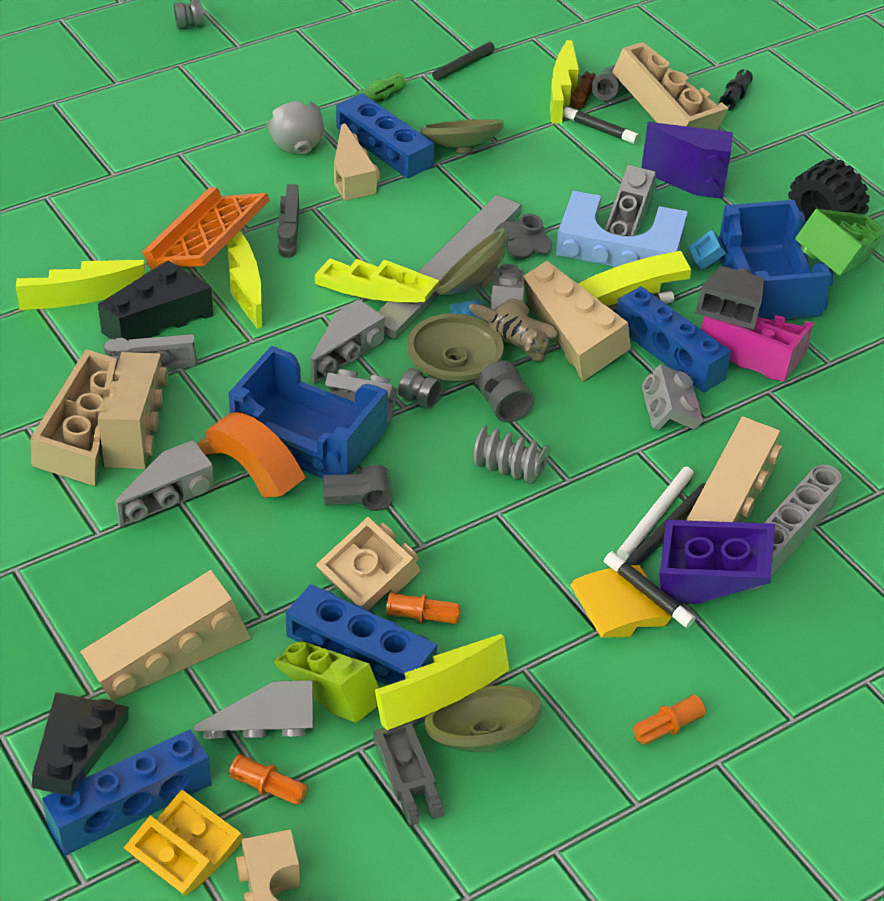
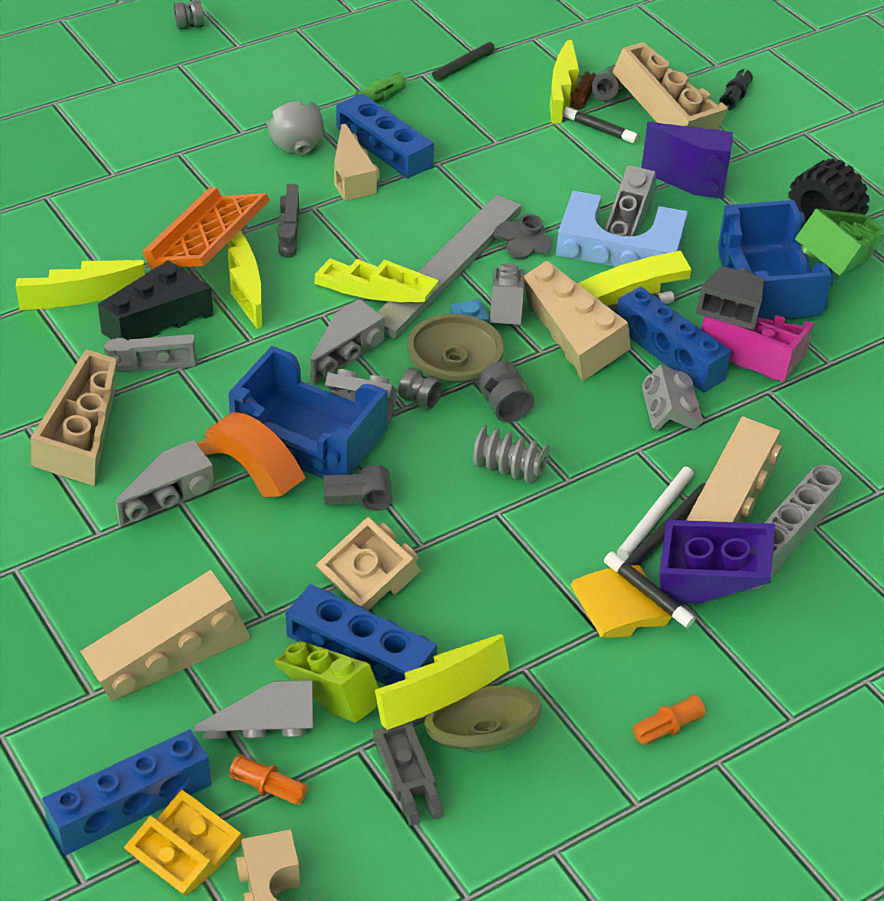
(75, 740): black wing -> none
(132, 410): tan wedge -> none
(422, 608): orange axle -> none
(462, 133): olive dish -> none
(475, 266): olive dish -> none
(517, 327): dark tan animal -> none
(707, 250): dark azure plate -> none

